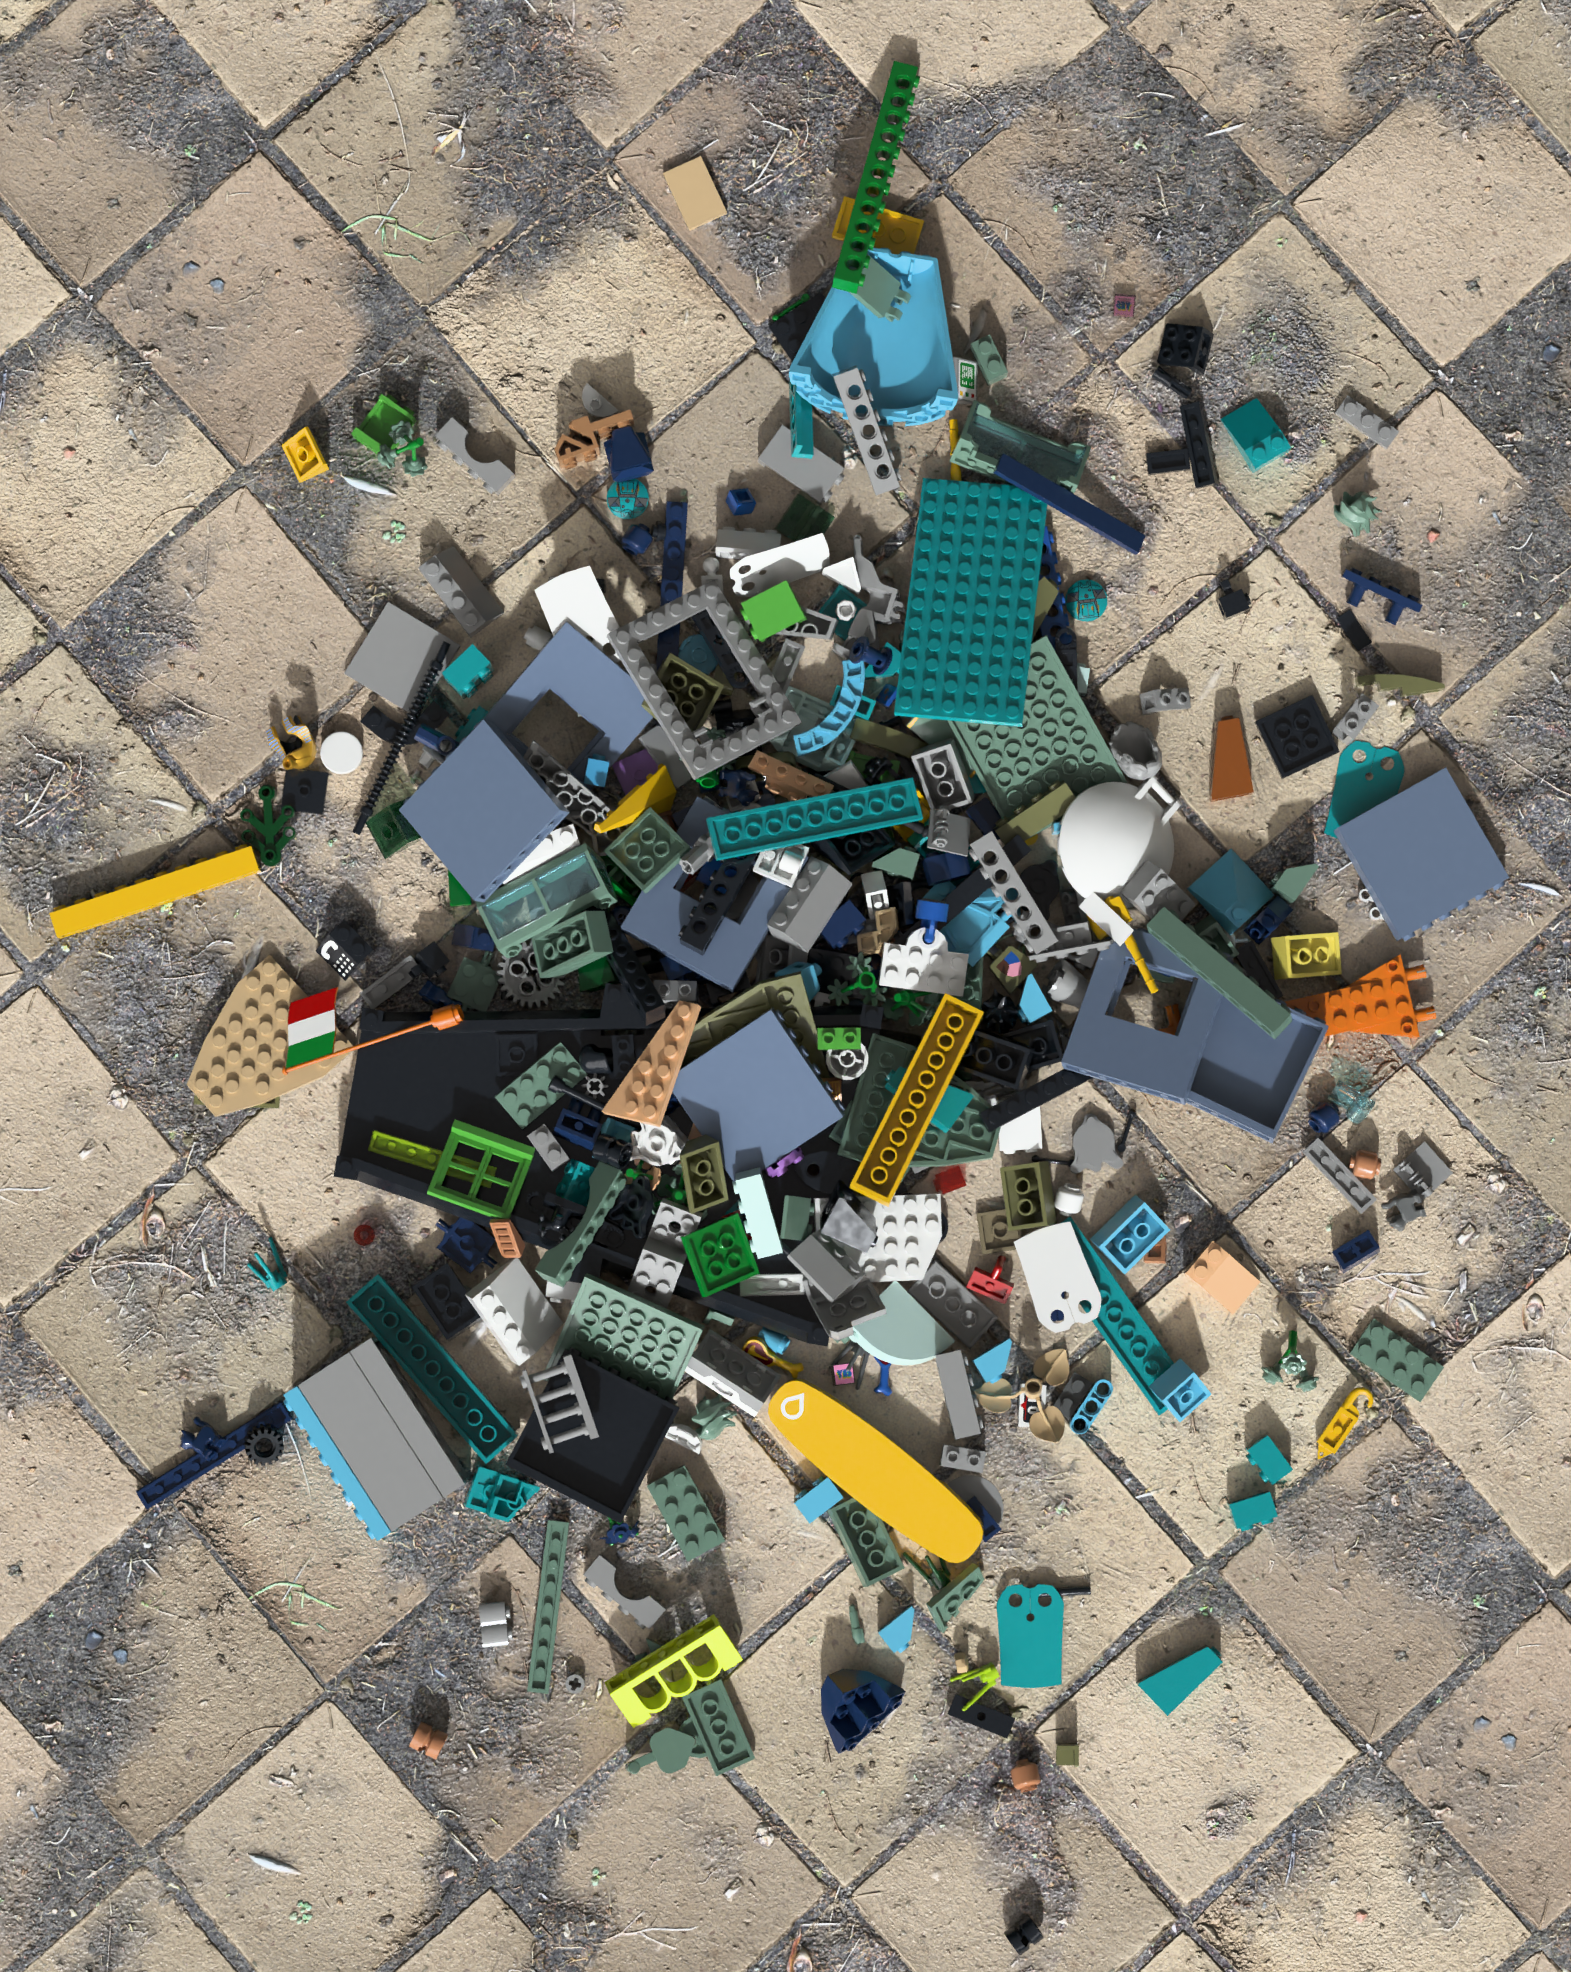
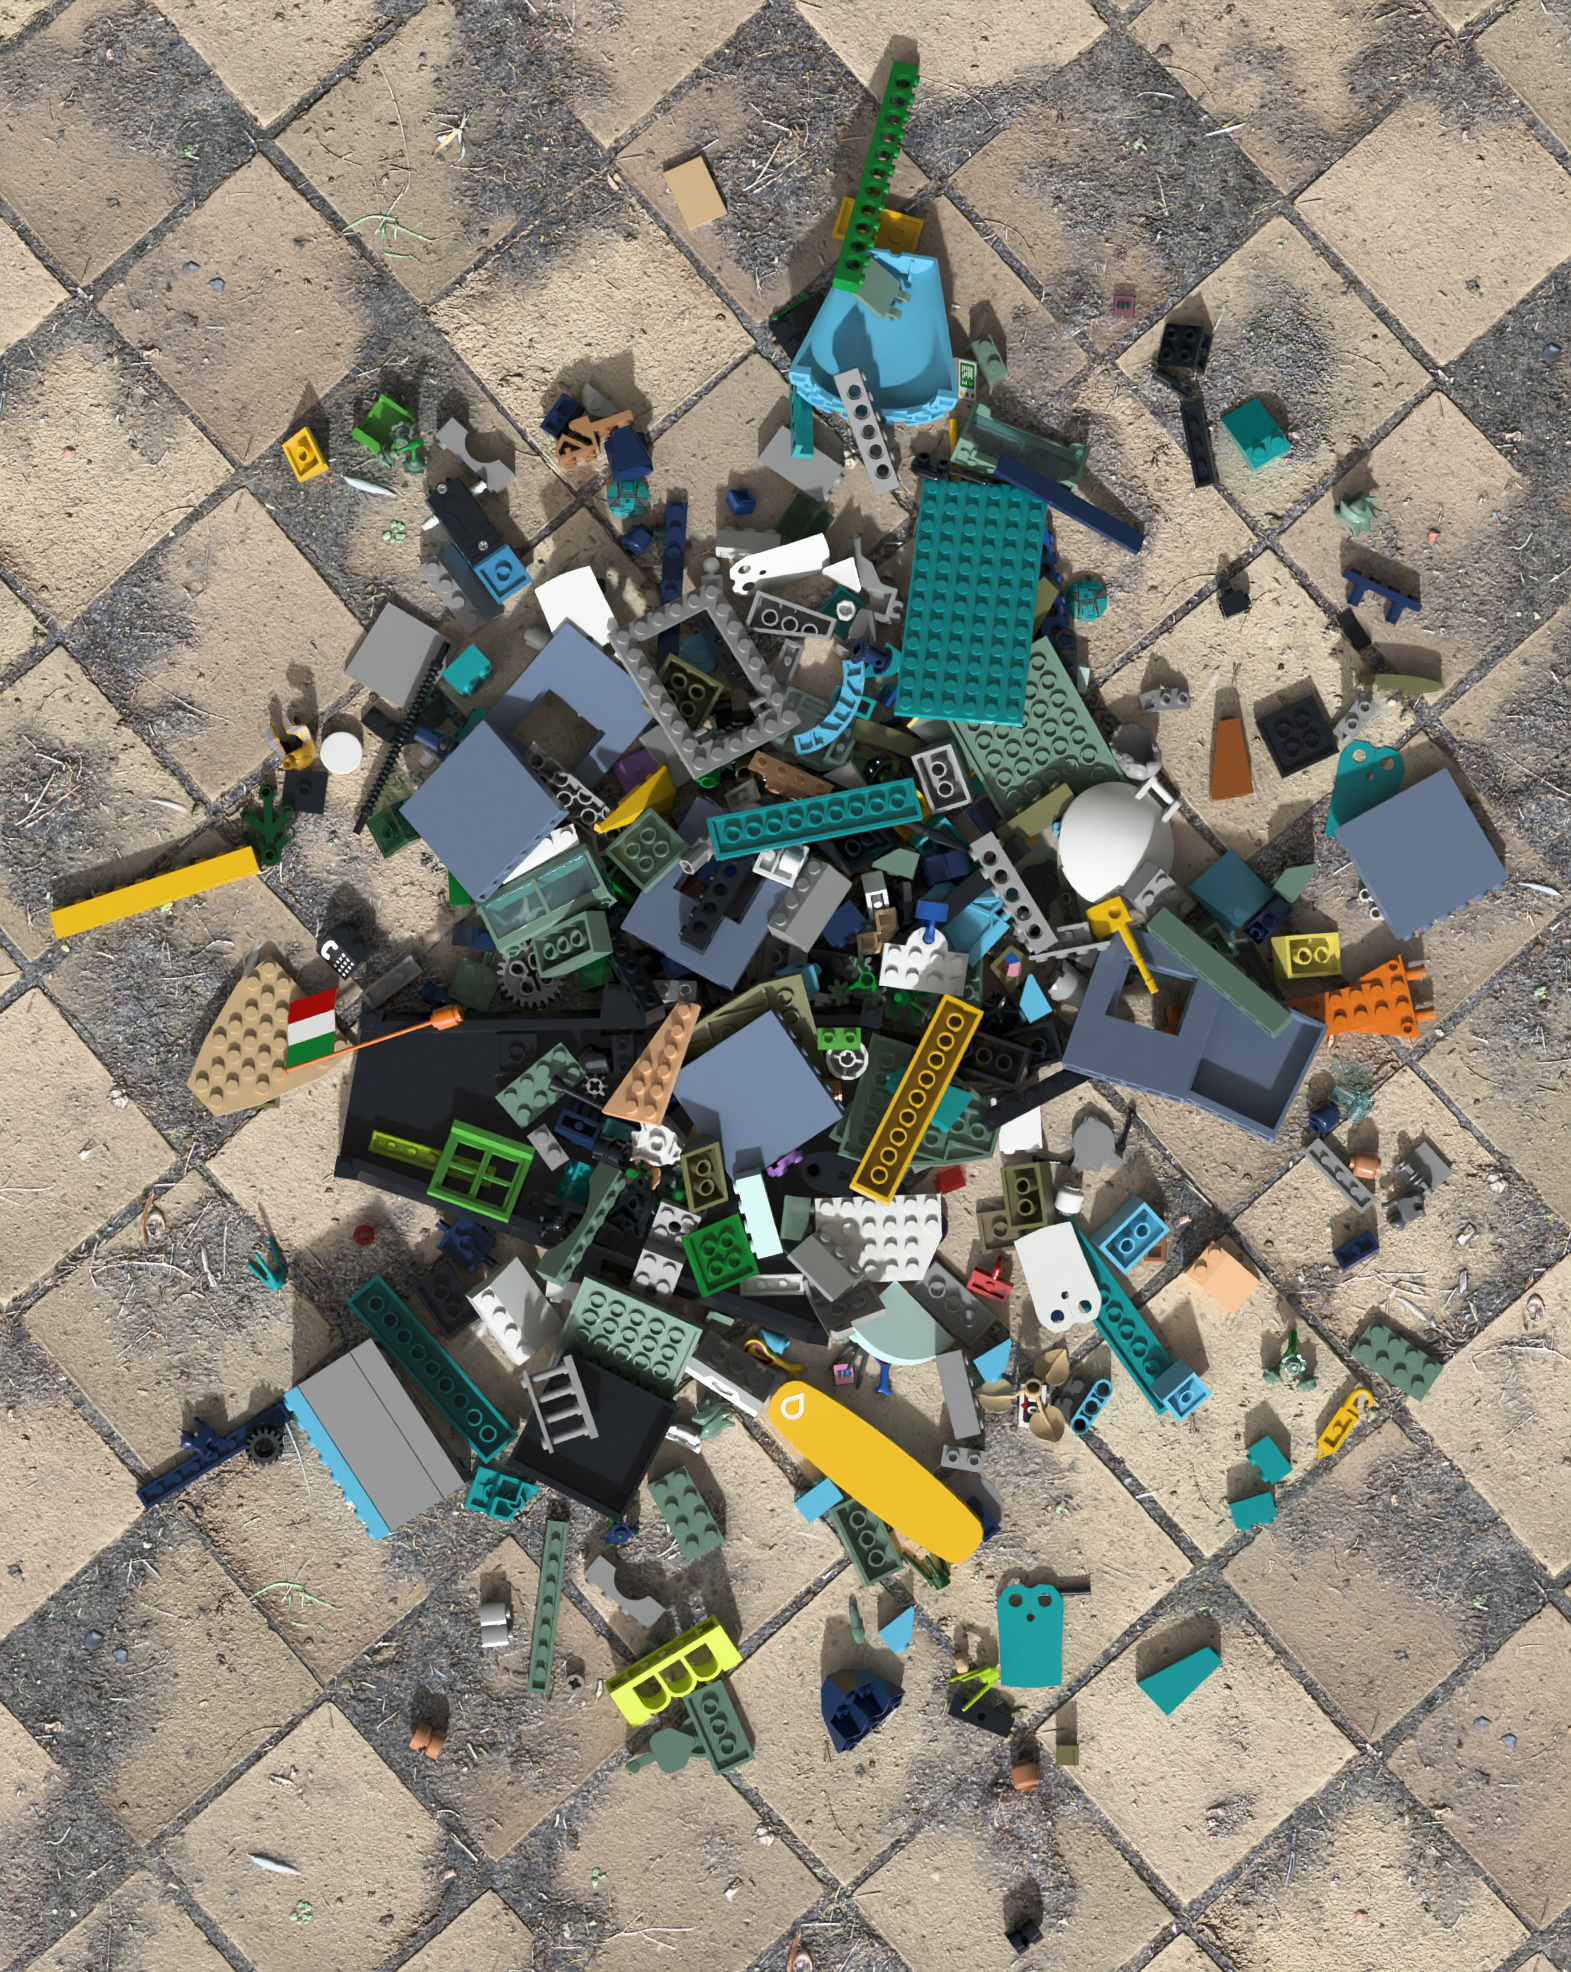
(430, 961): black brick -> none
(476, 537): none -> piece
(508, 1240): nougat slope -> none
(560, 416): none -> dark blue hinge
(596, 770): dark azure brick -> none
(736, 785): dark blue animal -> none
(772, 611): bright green panel -> none
(848, 1219): slope -> none
(938, 469): none -> black piece
(948, 832): light grey hinge -> none
(949, 1599): sand green wing -> none
(1106, 918): white sticker -> none
(1167, 461): black tile -> none
(1366, 422): light grey plate -> none

